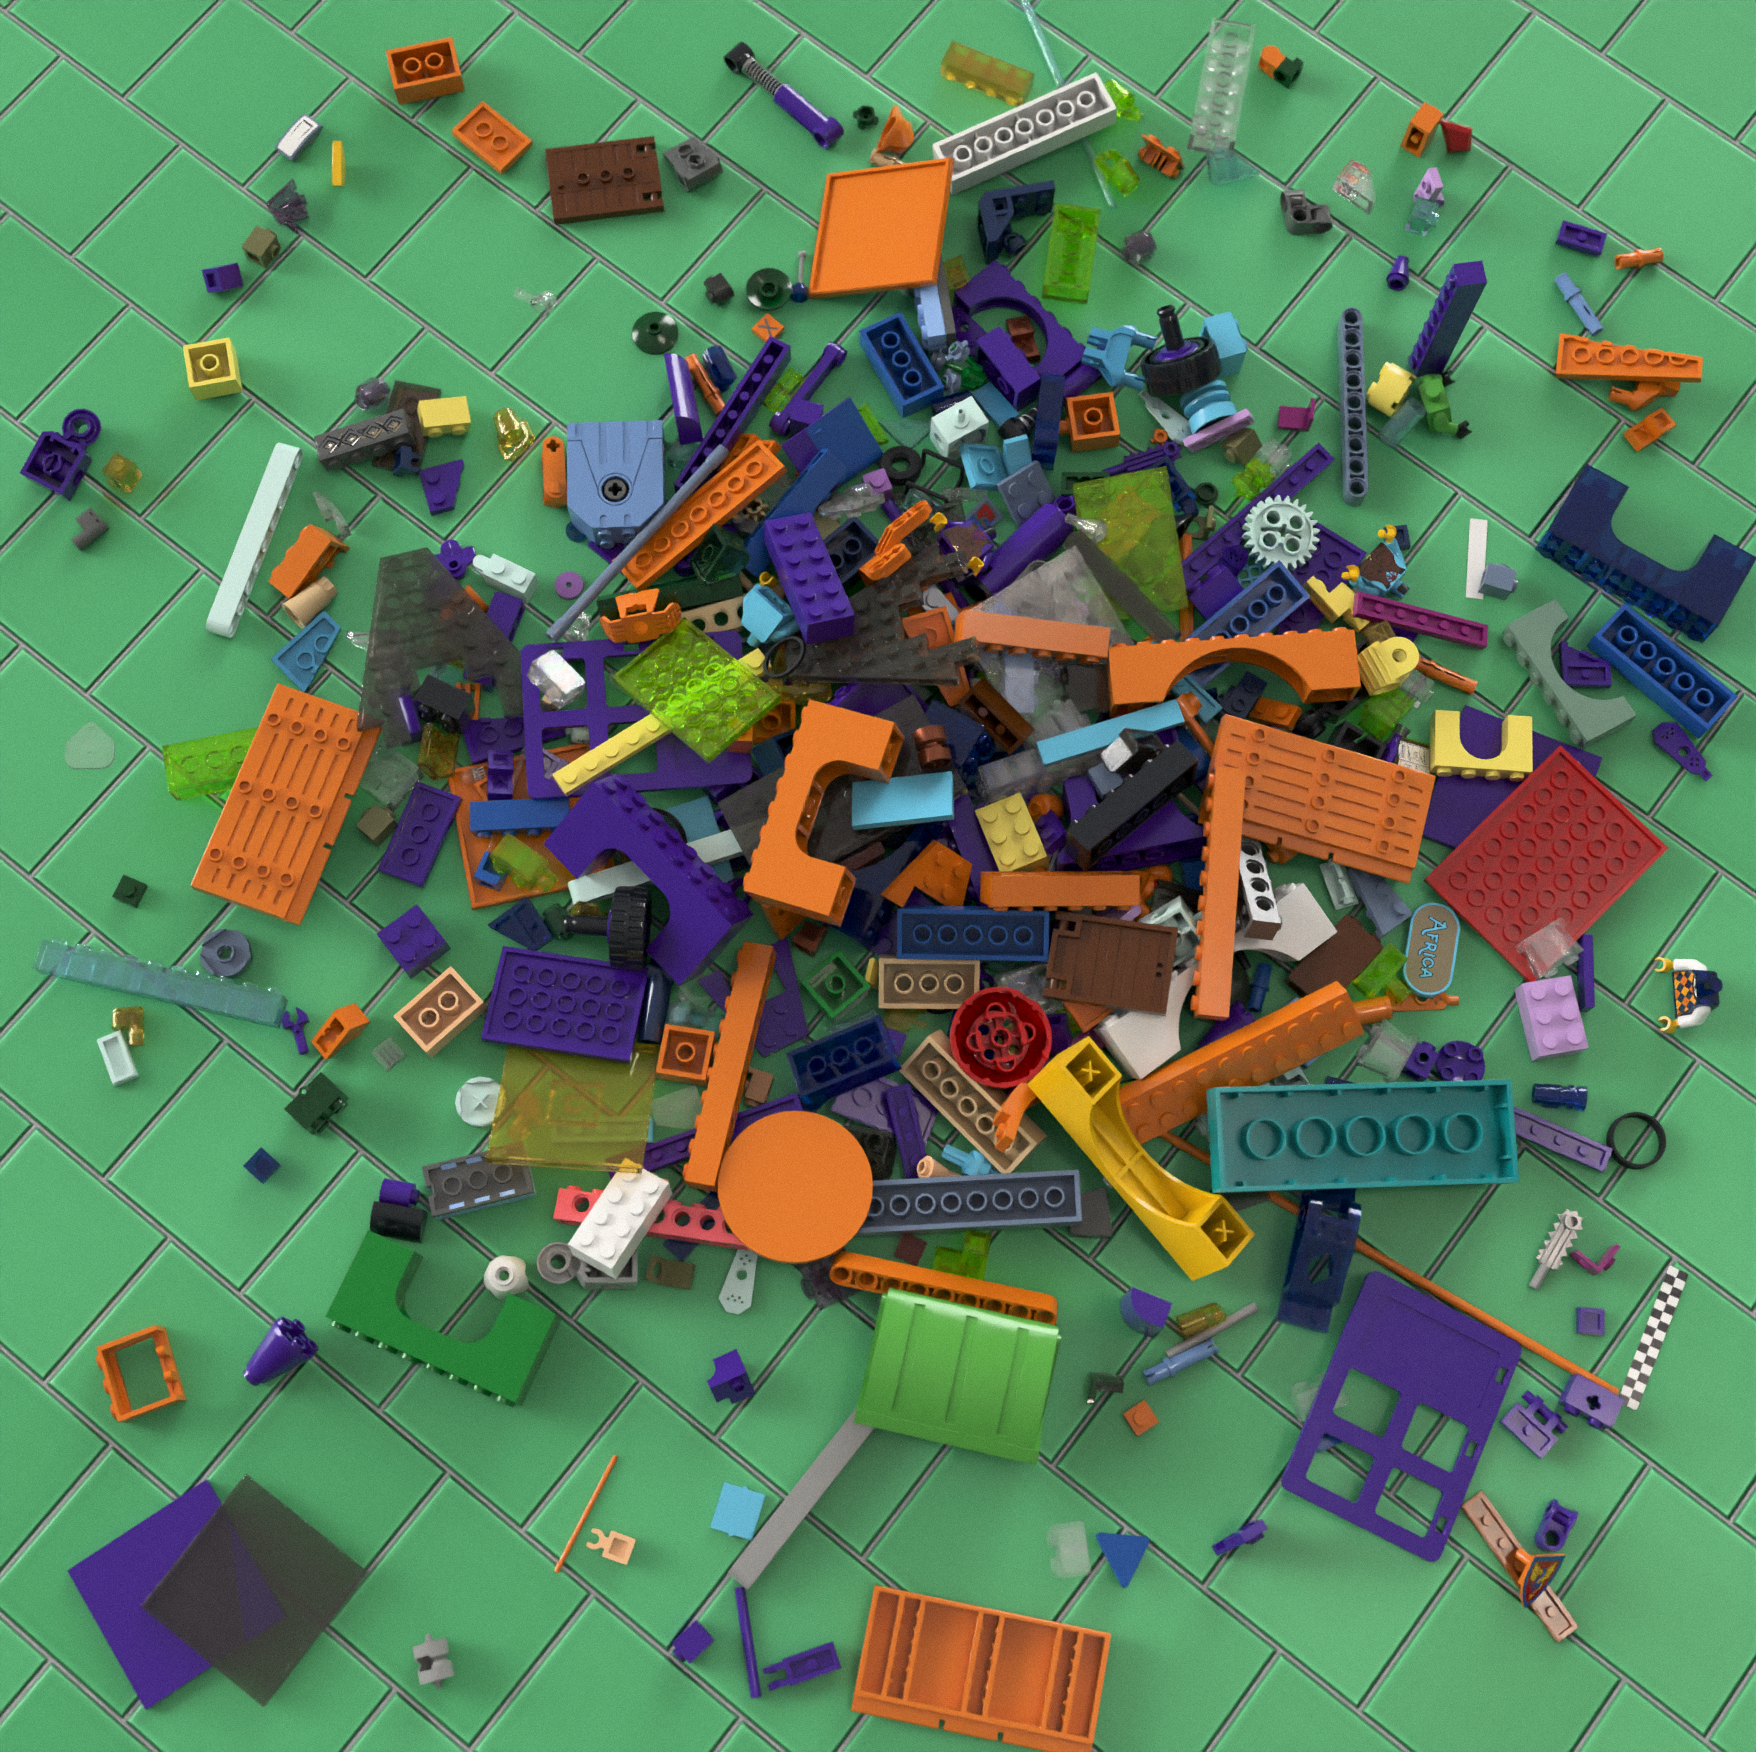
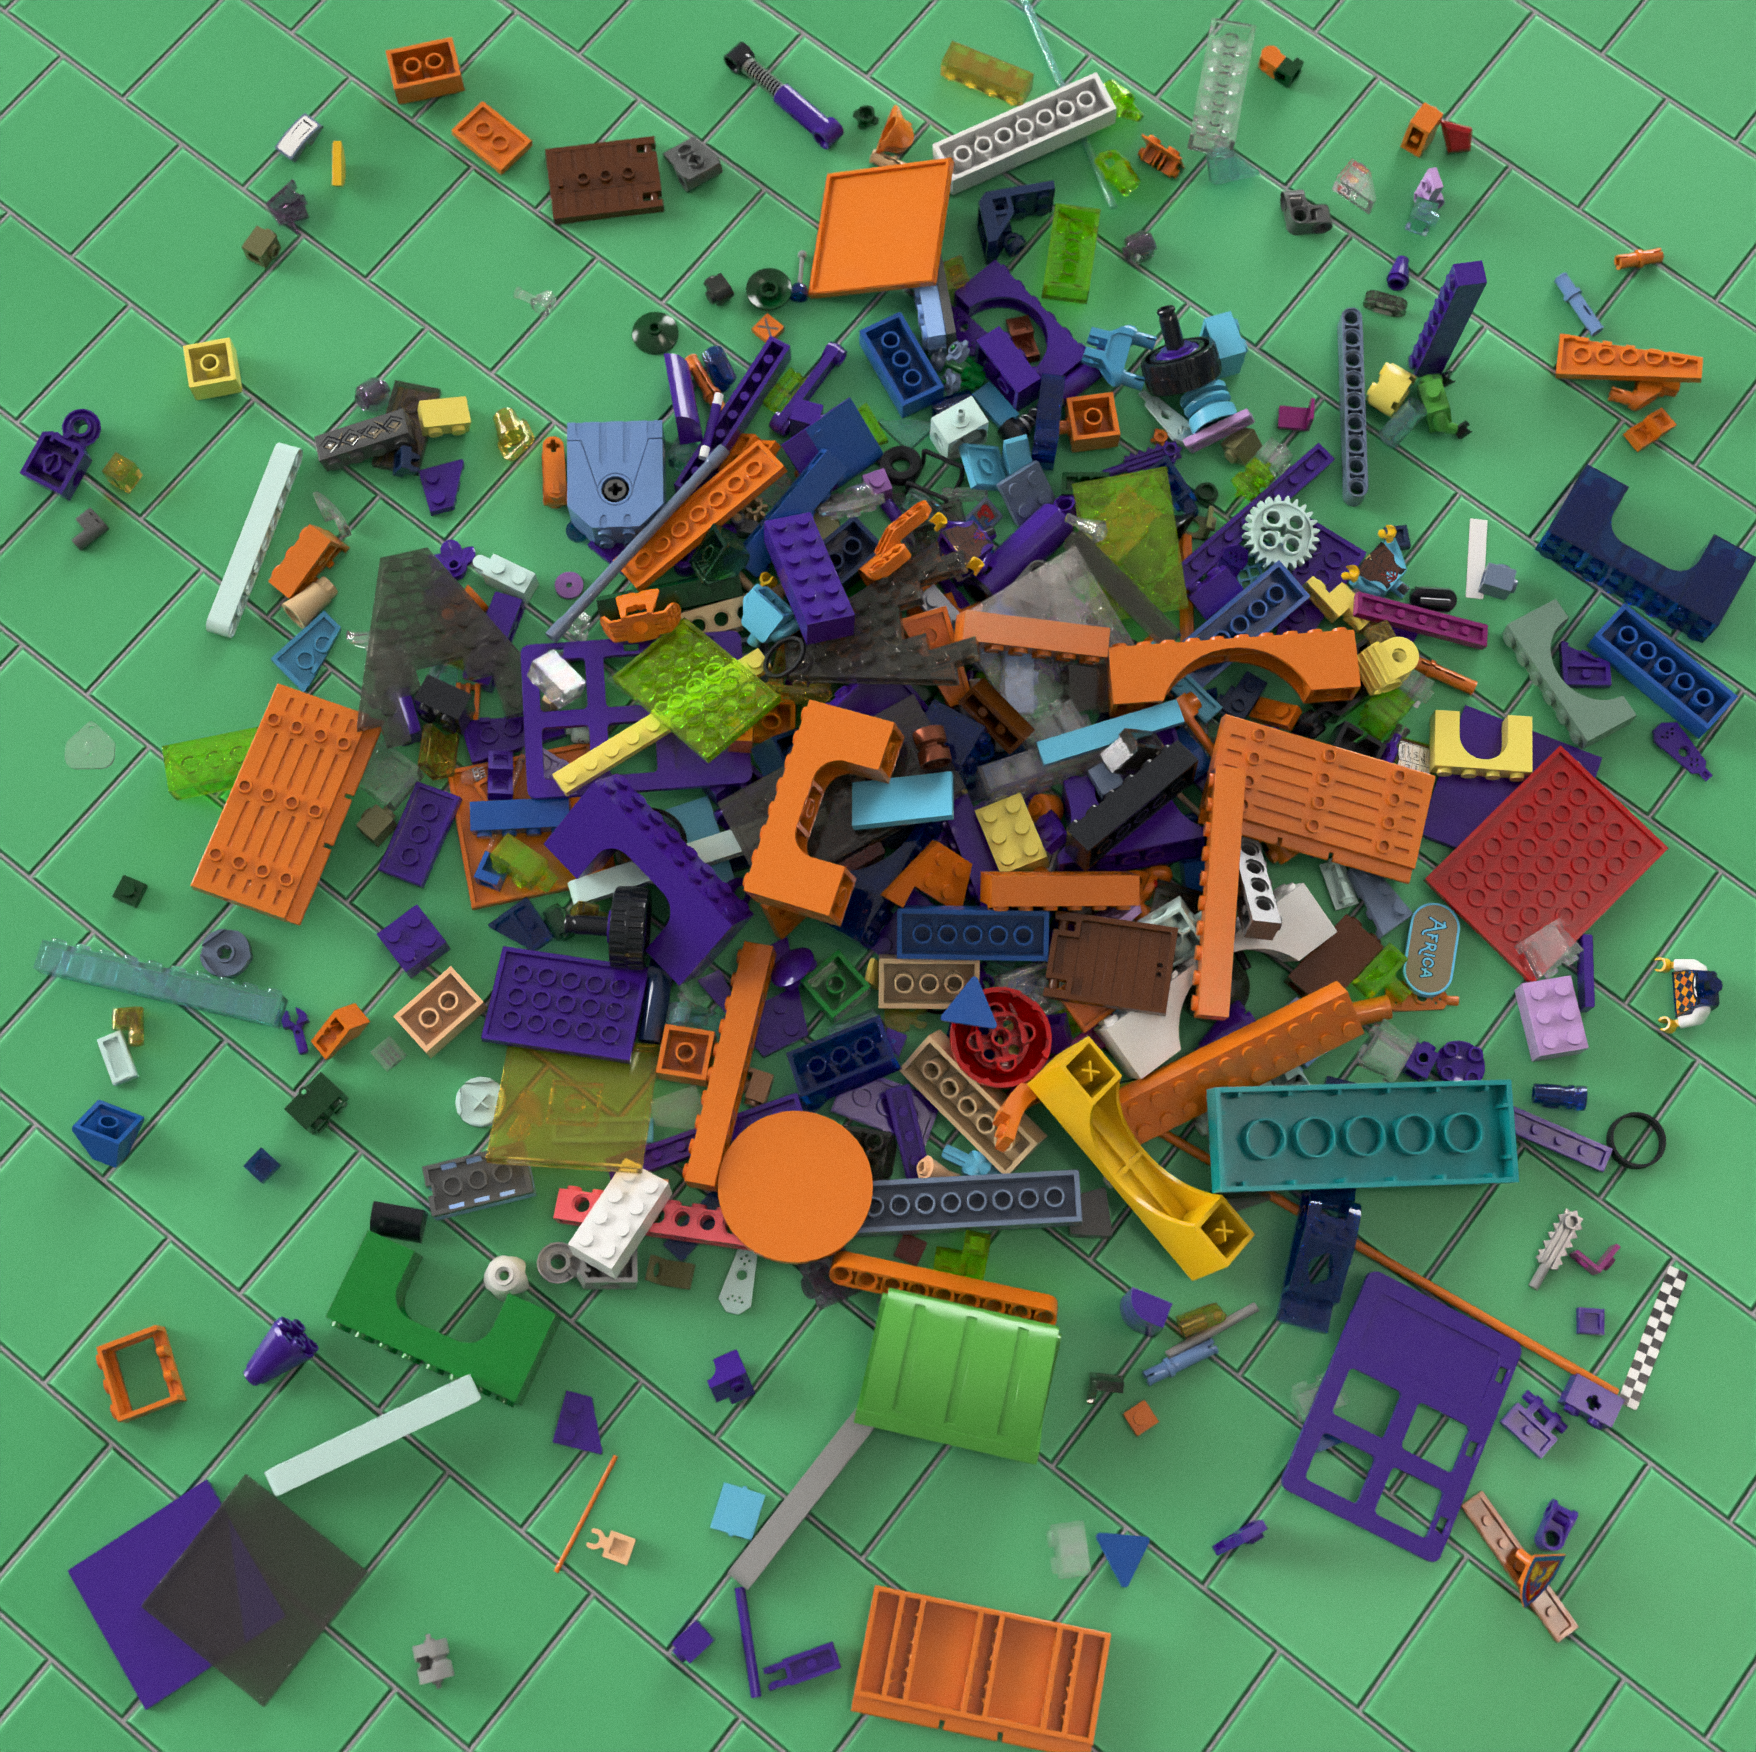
(108, 1132): none -> blue slope
(222, 277): dark purple panel -> none
(372, 1435): none -> light aqua beam
(399, 1193): dark purple brick -> none
(578, 1424): none -> dark purple wing
(711, 426): none -> dark purple bar
(793, 968): none -> dark purple dish
(809, 938): copper panel -> none
(970, 1007): none -> blue piece
(1259, 987): blue axle -> none
(1385, 303): none -> clear smoke beam
(1433, 598): none -> black piece
(1581, 238): dark purple plate -> none

